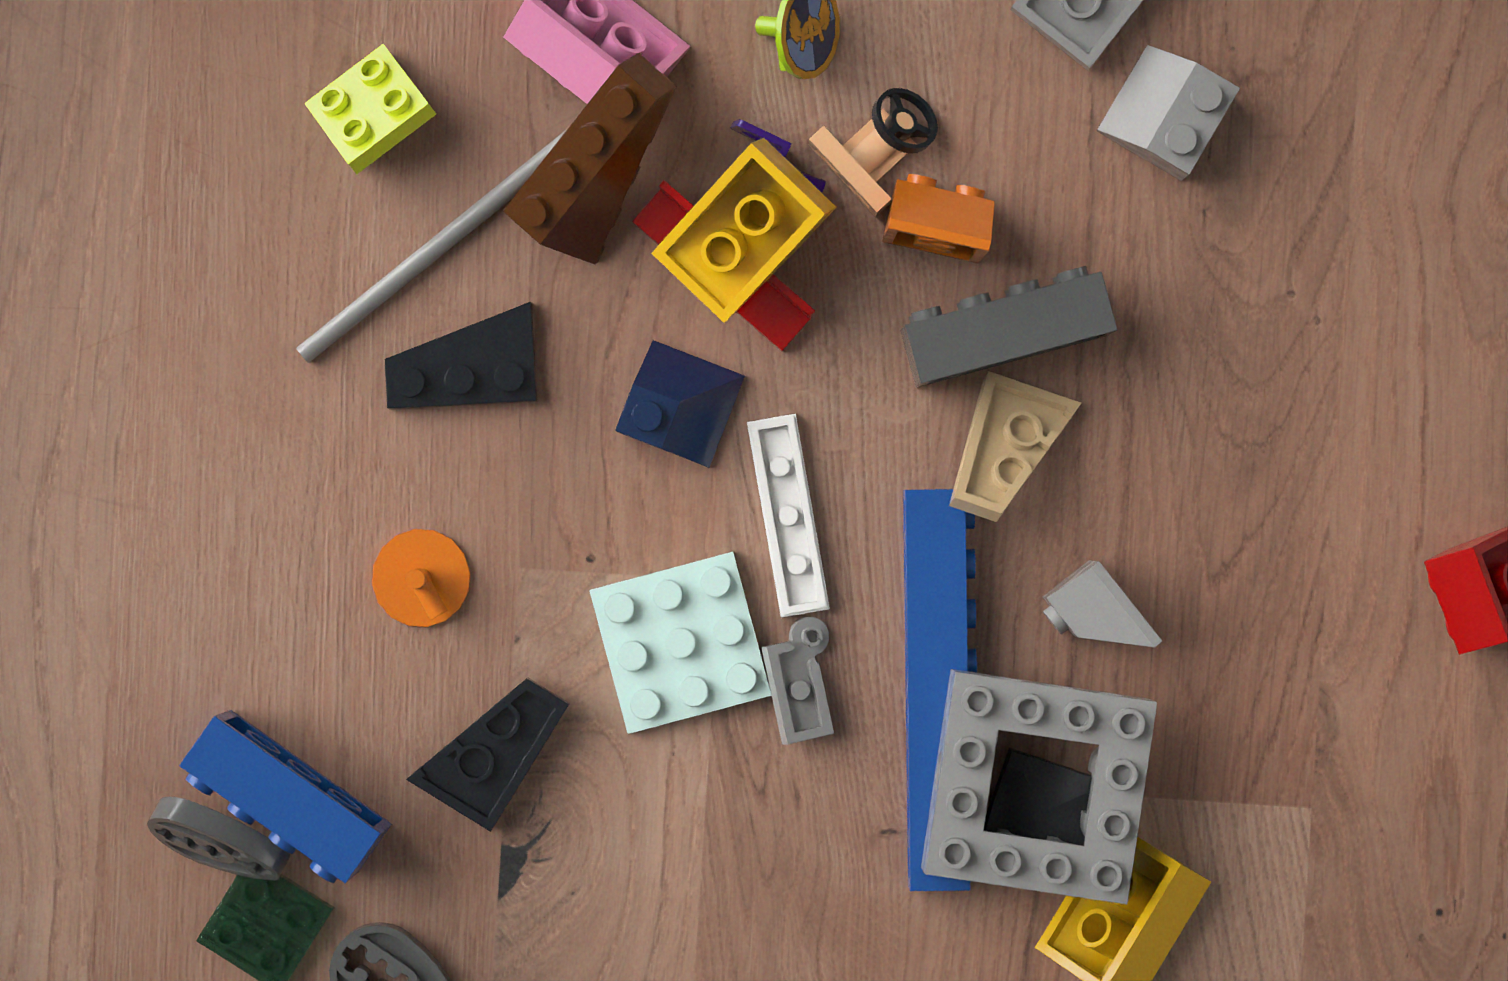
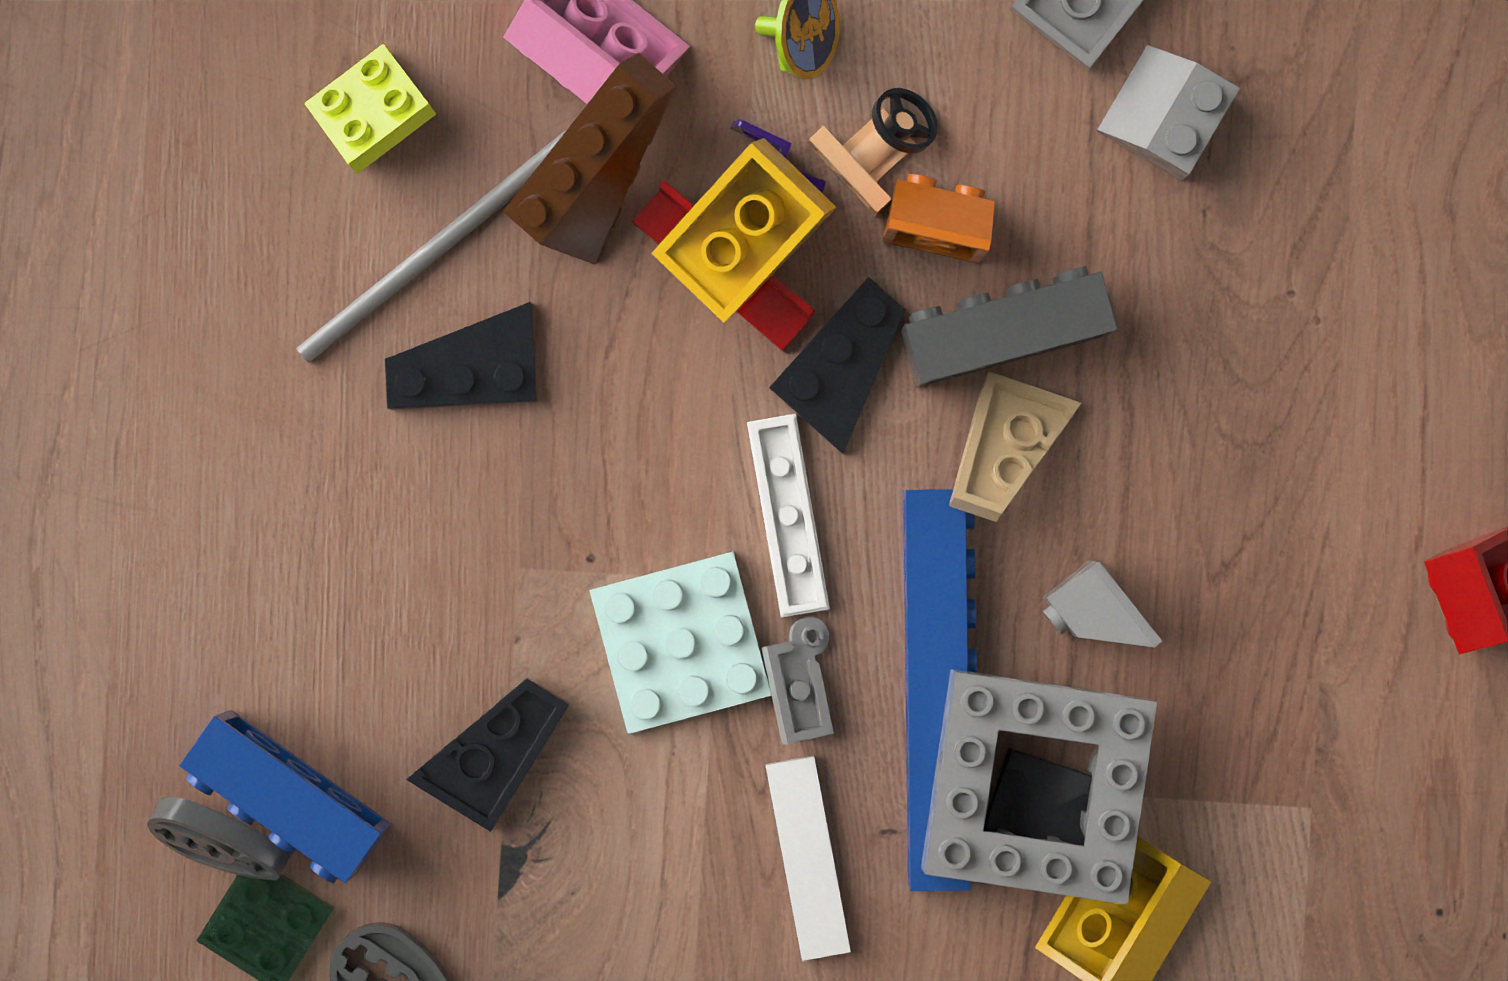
(421, 578): orange shield -> none
(680, 403): dark blue slope -> none
(808, 858): none -> white tile
(840, 364): none -> black wing

